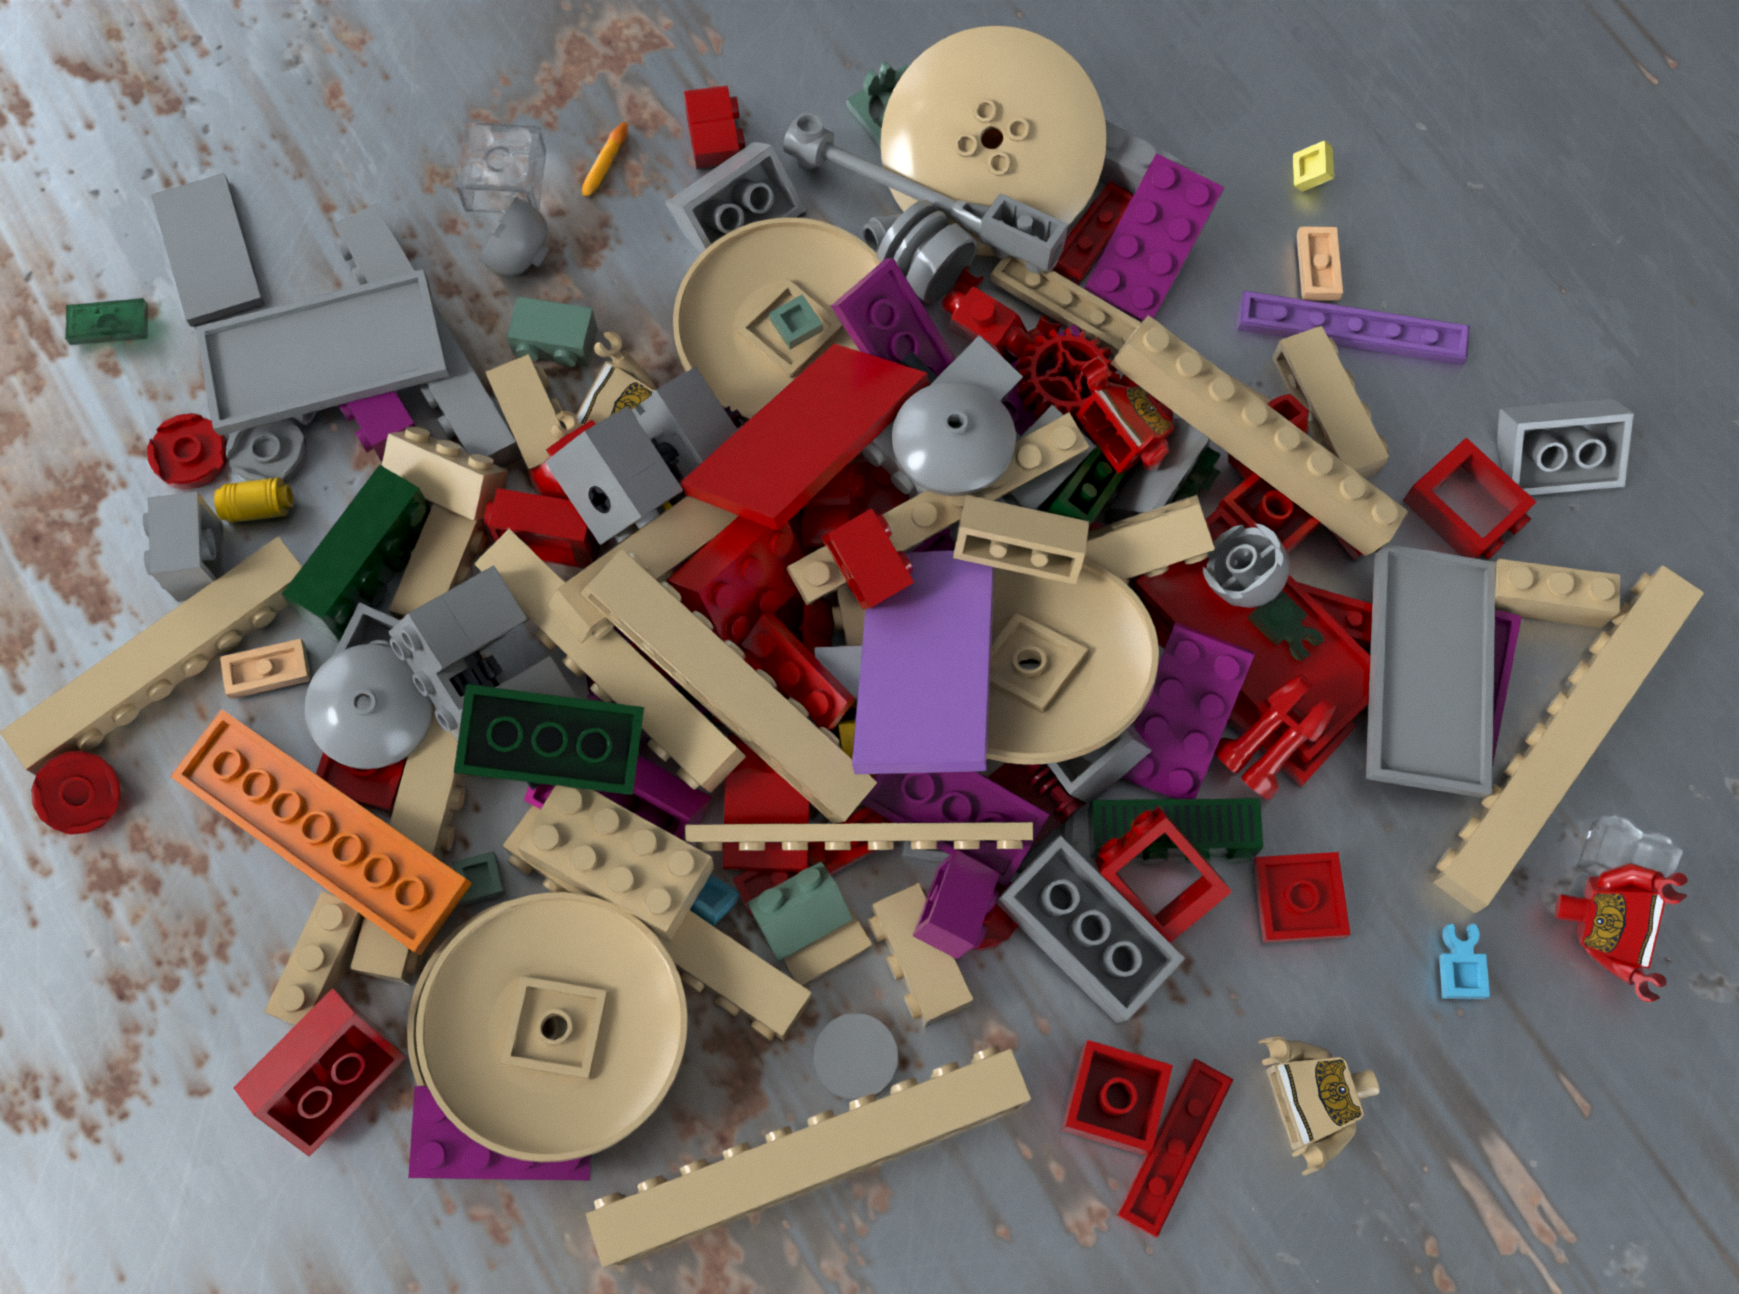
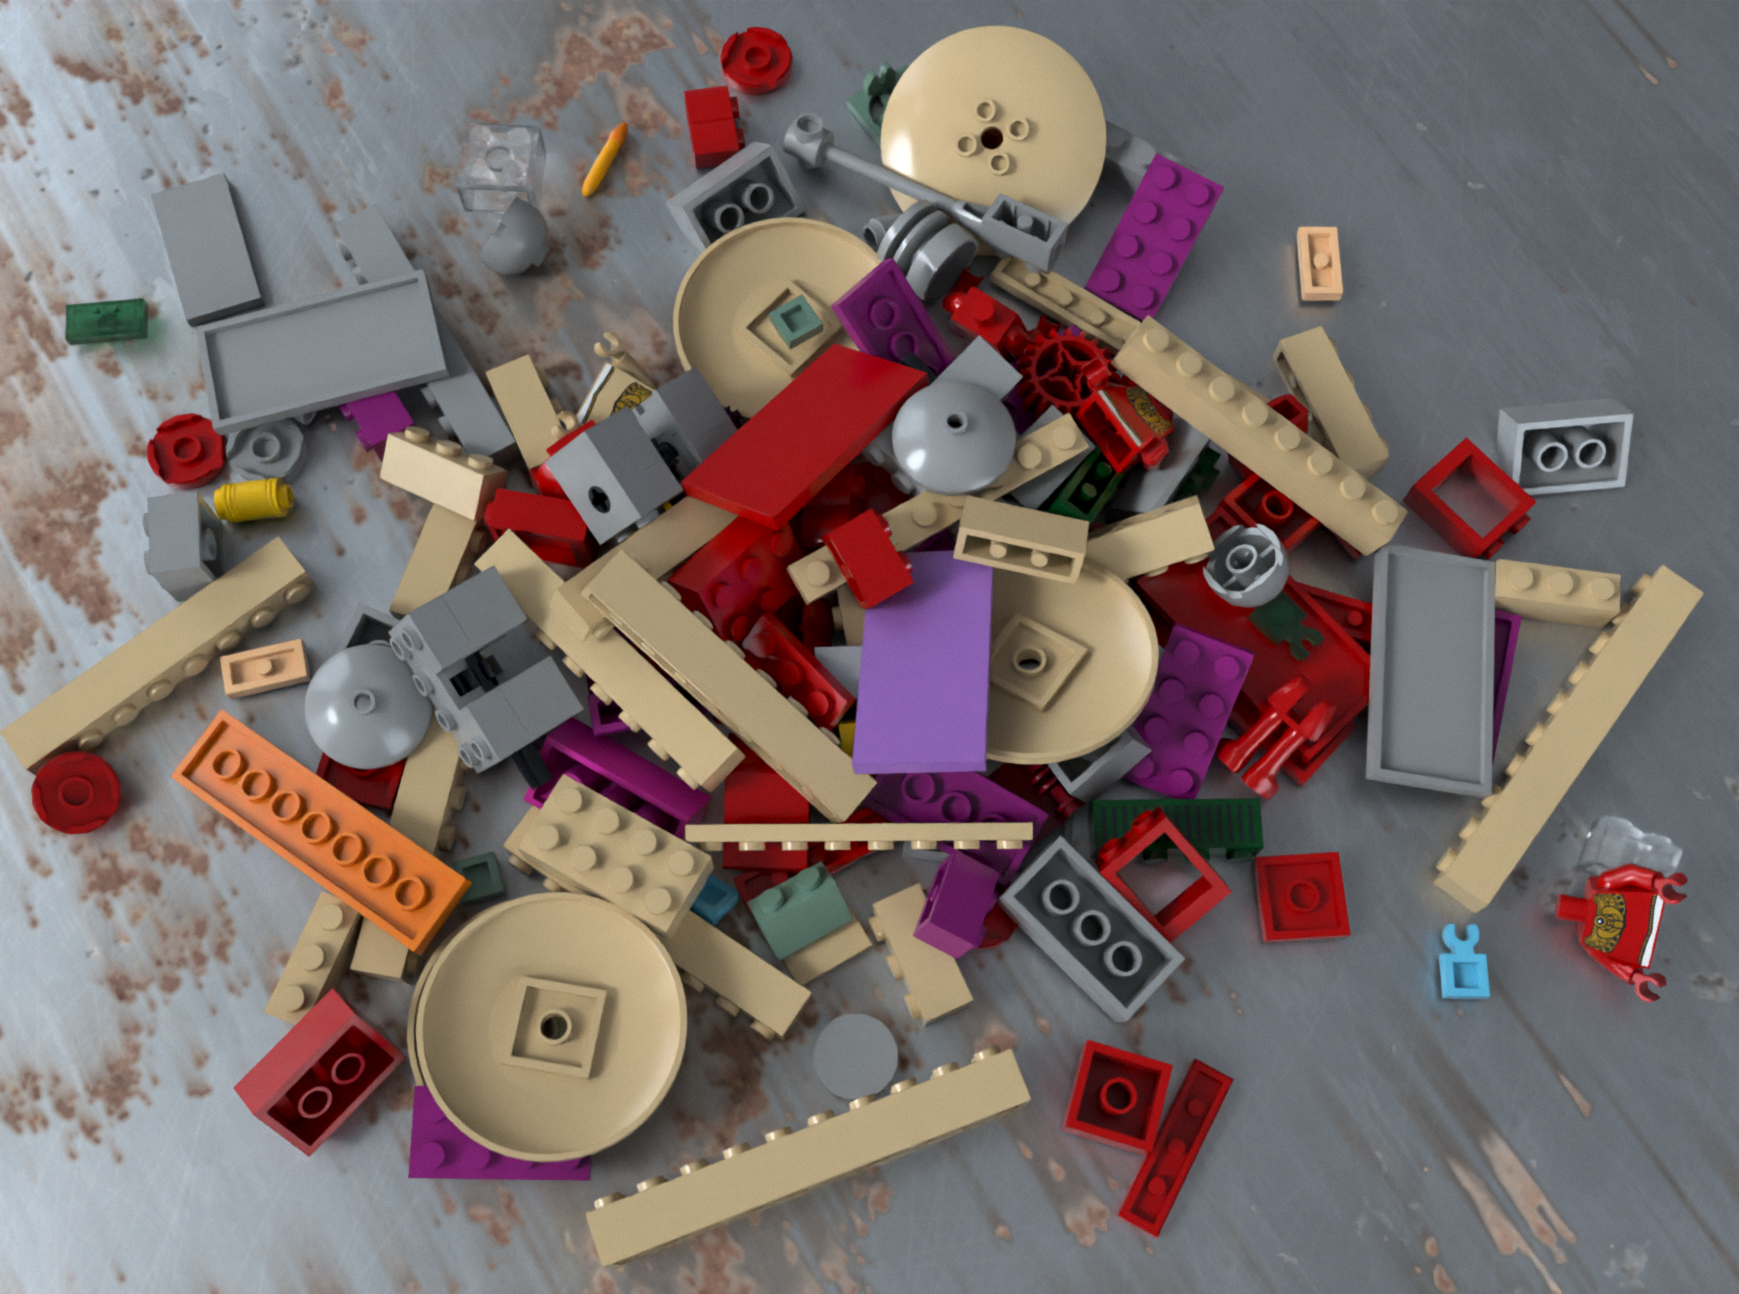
(359, 553): dark green brick -> none
(548, 739): dark green brick -> none
(552, 331): sand green brick -> none
(756, 61): none -> red tile
(1092, 233): red tile -> none
(1313, 166): light yellow plate -> none
(1316, 1098): tan torso -> none
(1355, 327): medium lavender tile -> none

